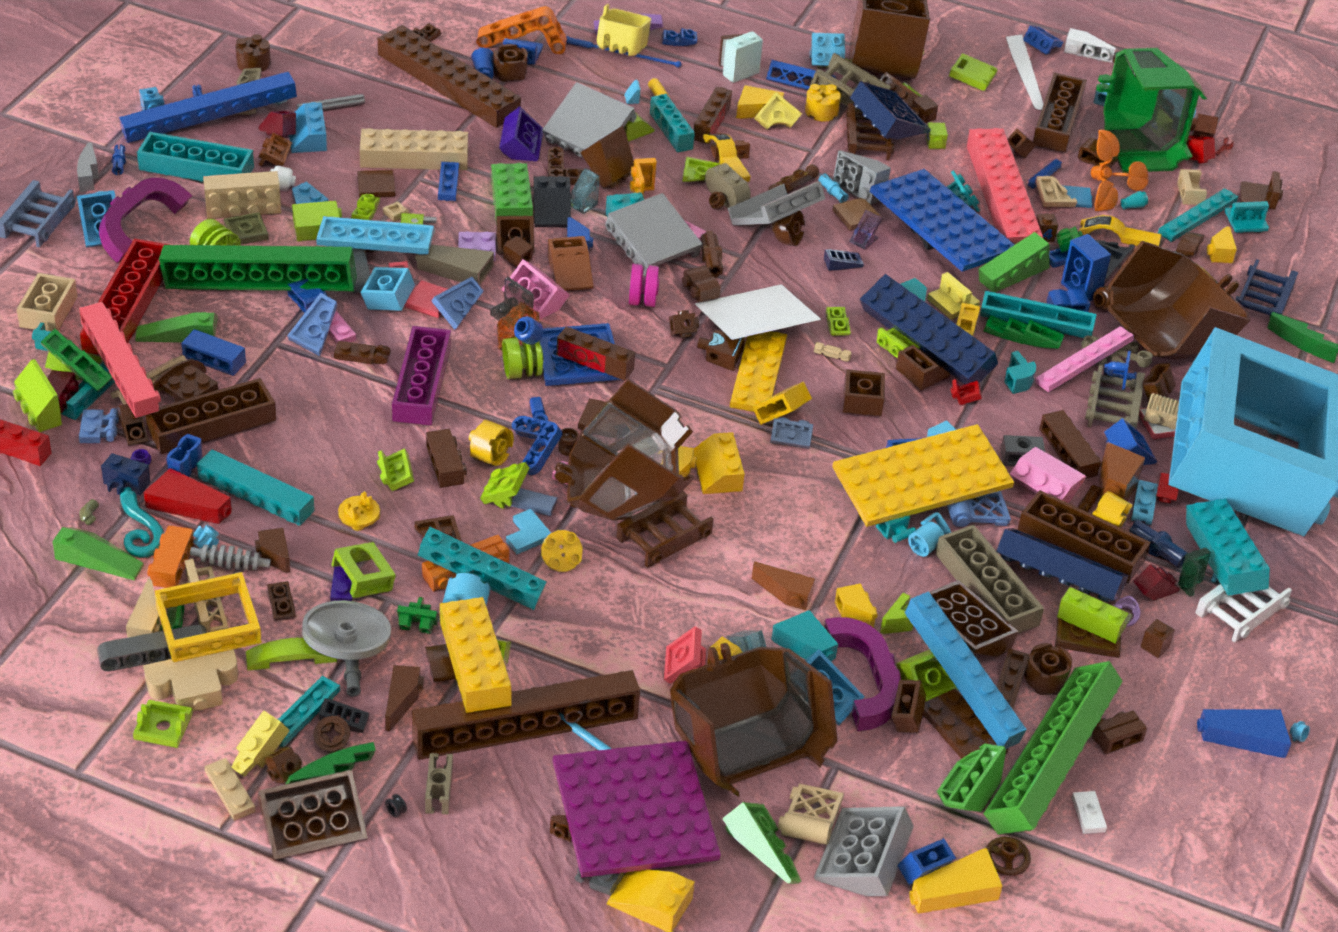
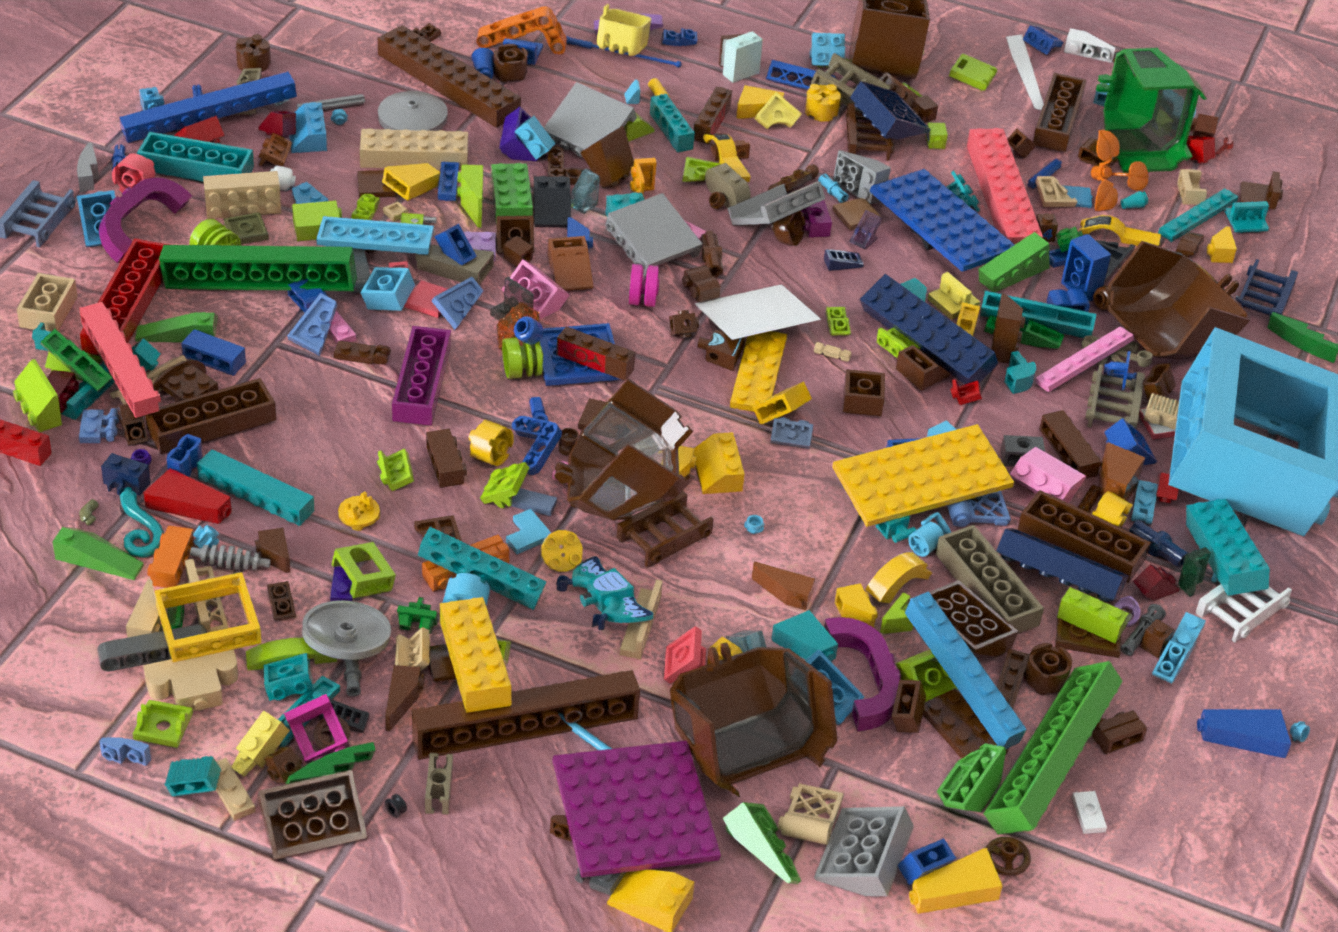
(121, 748): none -> medium blue slope
(132, 171): none -> coral brick
(146, 354): none -> teal slope
(192, 776): none -> teal brick
(206, 130): none -> red slope
(288, 677): none -> teal plate
(311, 710): none -> dark pink panel
(339, 116): none -> medium azure plate
(411, 179): none -> yellow slope
(412, 111): none -> light grey dish
(413, 650): none -> tan bracket
(455, 245): none -> blue slope
(471, 191): none -> lime slope
(534, 137): none -> medium azure brick
(607, 591): none -> torso
(638, 632): none -> tan fence
(754, 524): none -> medium azure plate
(817, 220): none -> magenta brick
(895, 574): none -> yellow arch
(1007, 328): none -> reddish brown slope
(1144, 622): none -> dark grey pin
(1179, 648): none -> medium azure slope

